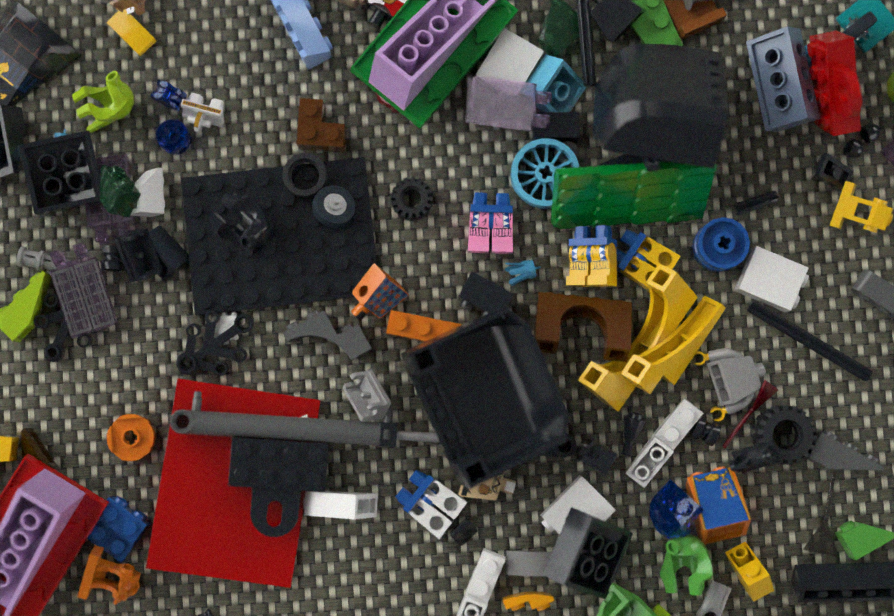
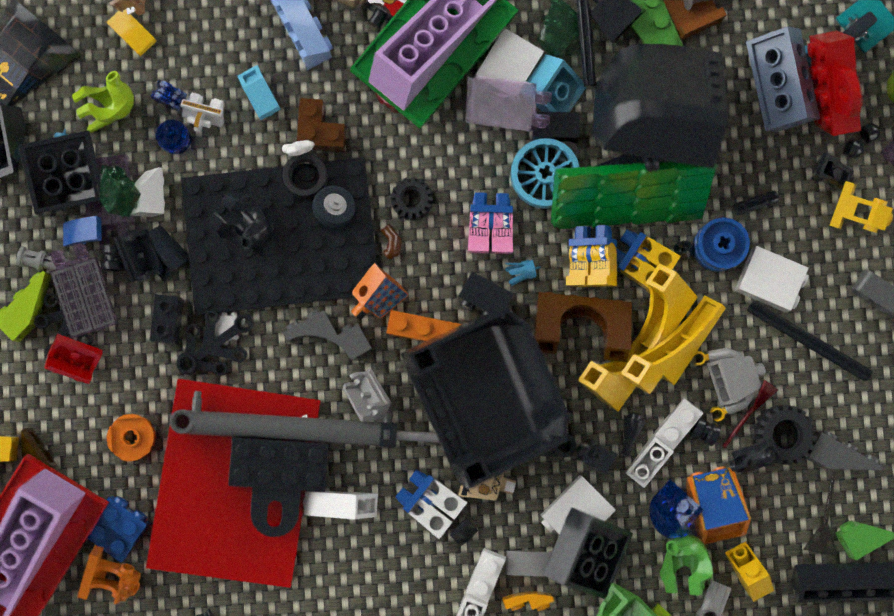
(72, 359): none -> red bracket
(82, 231): none -> blue slope
(166, 319): none -> black hinge
(259, 92): none -> medium azure slope
(298, 147): none -> white rock
(394, 242): none -> reddish brown arm
(686, 246): none -> black hinge

